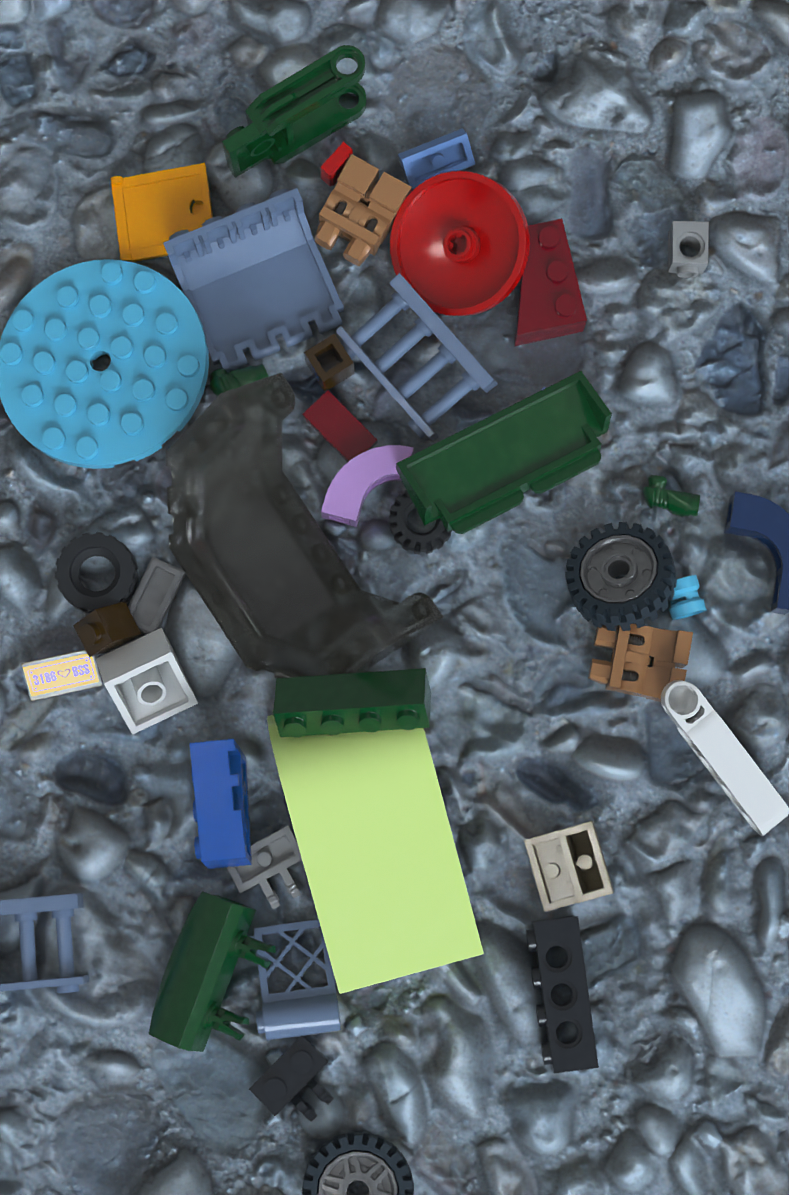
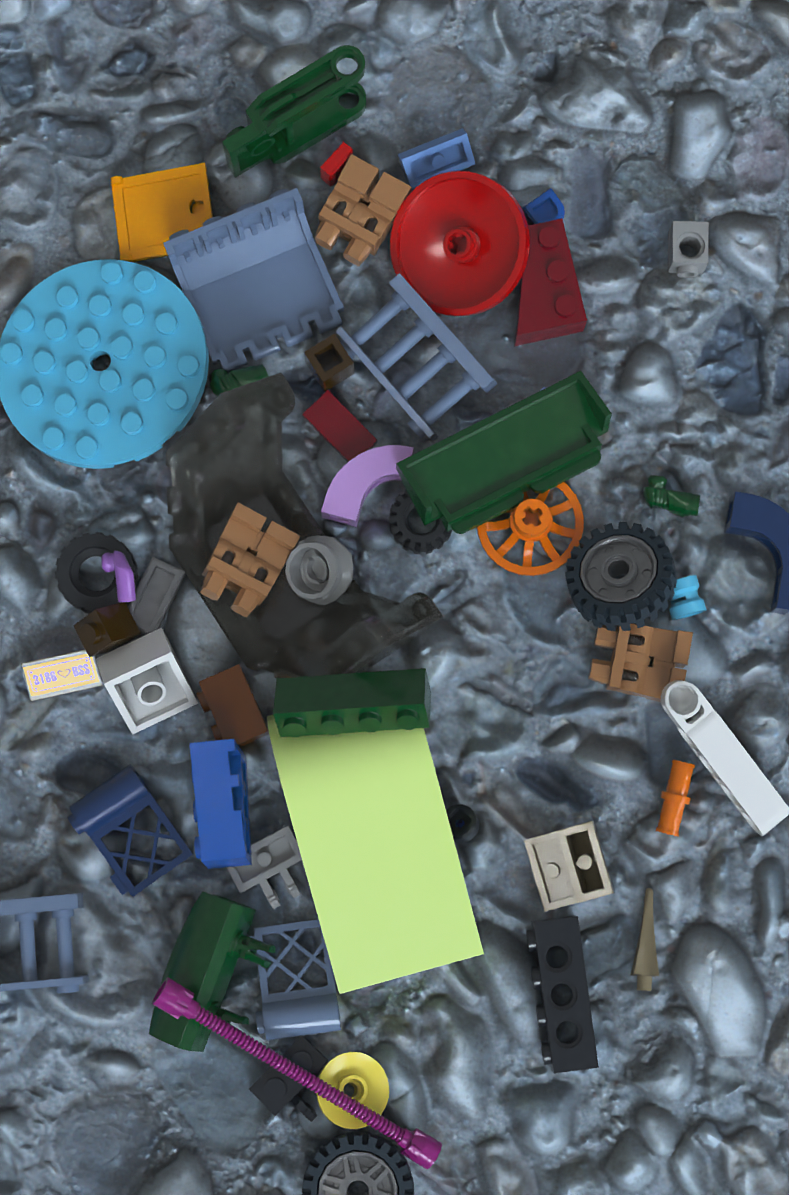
(111, 806): none -> dark blue piece
(123, 573): none -> medium lavender arm
(232, 707): none -> reddish brown piece
(247, 556): none -> medium nougat hips
(319, 569): none -> light grey hat
(369, 1085): none -> light yellow dish
(415, 1144): none -> magenta hose
(462, 822): none -> black tile
(532, 523): none -> orange wheel
(544, 208): none -> blue tile
(645, 960): none -> dark tan piece
(675, 797): none -> orange pin

